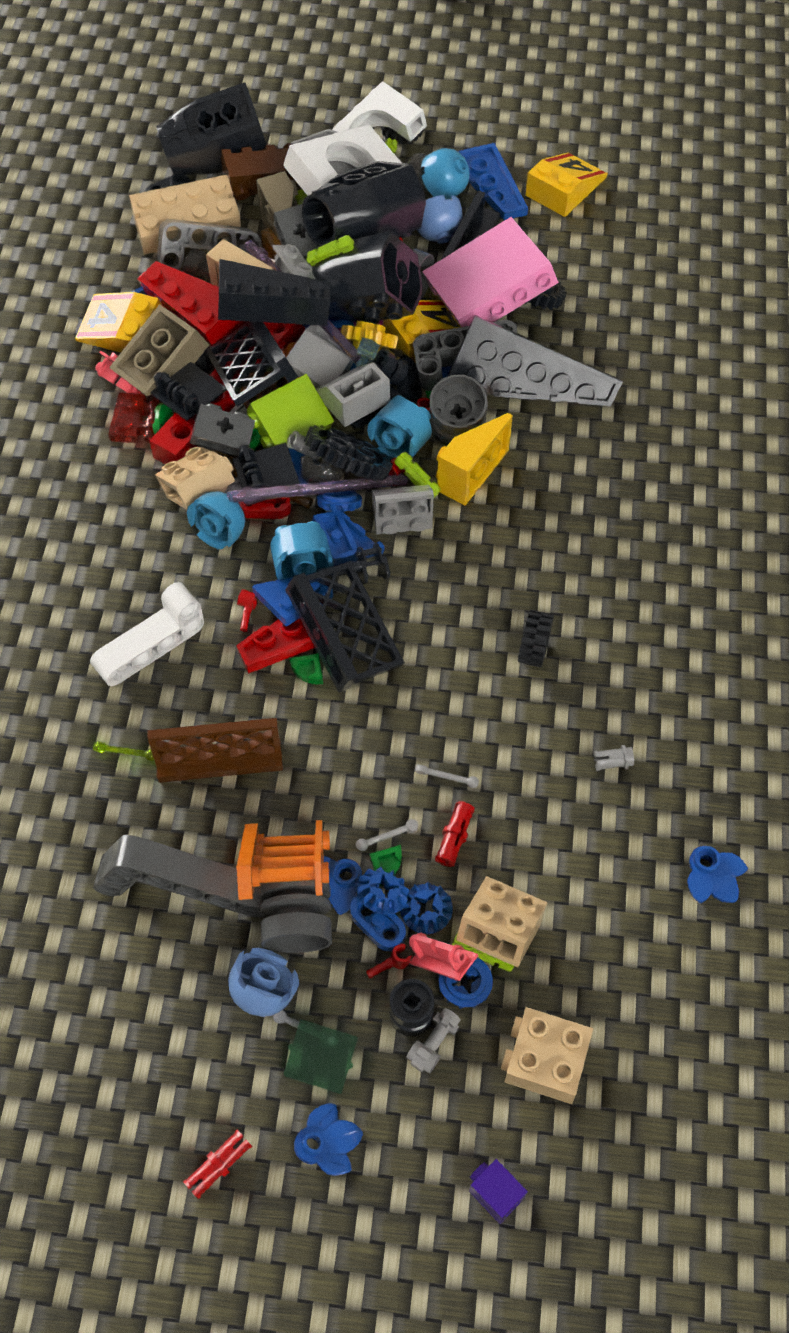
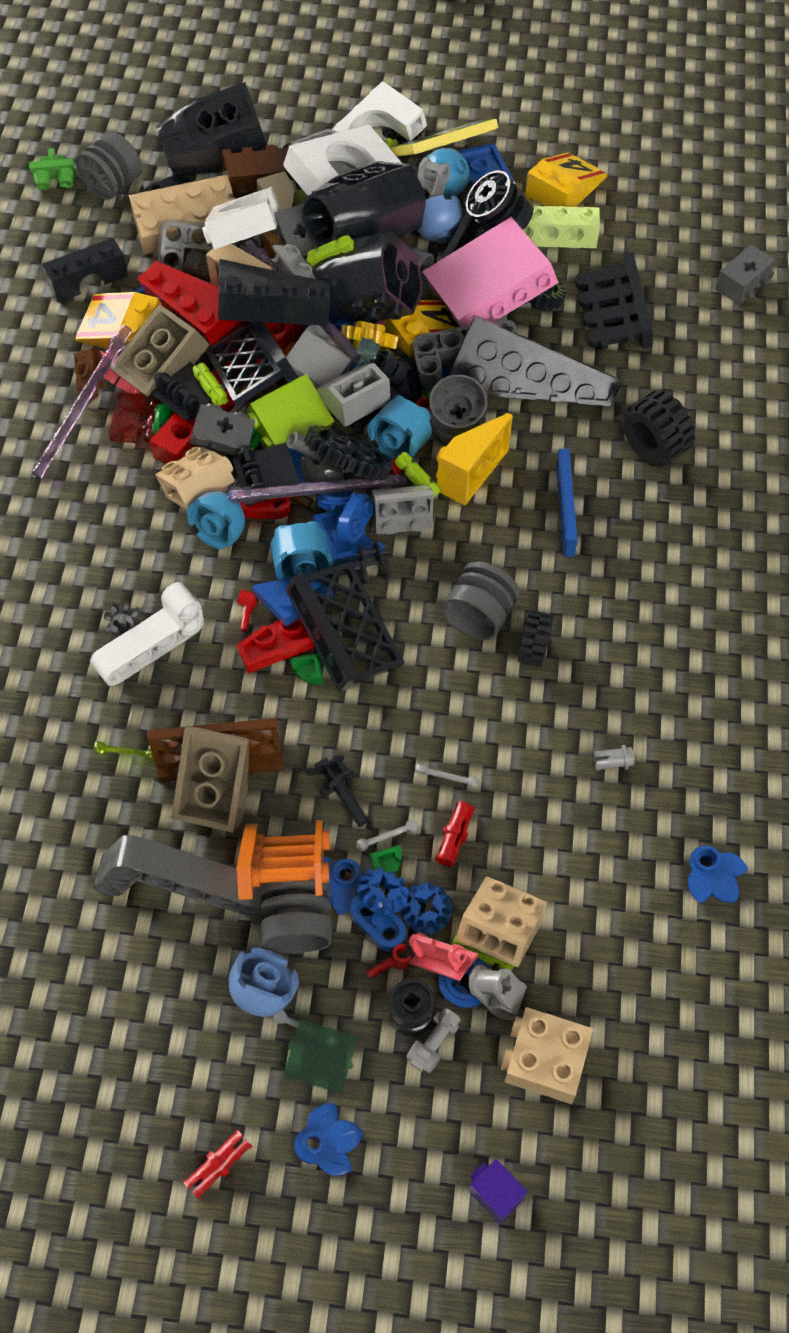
(53, 167): none -> bright green hips
(68, 271): none -> black arch
(85, 364): none -> reddish brown piece
(108, 165): none -> dark grey wheel
(114, 617): none -> black gear
(116, 344): none -> bar
(210, 384): none -> lime axle
(212, 779): none -> dark tan slope
(241, 218): none -> white arch
(340, 787): none -> black piece
(355, 517): none -> blue plate
(433, 182): none -> light grey piece
(445, 137): none -> light yellow tile
(480, 600): none -> dark grey wheel
(496, 199): none -> black wheel
(497, 990): none -> light grey piece
(564, 226): none -> yellowish green brick
(566, 503): none -> blue tile
(623, 312): none -> black fence
(658, 428): none -> black tyre
(745, 274): none -> dark grey brick

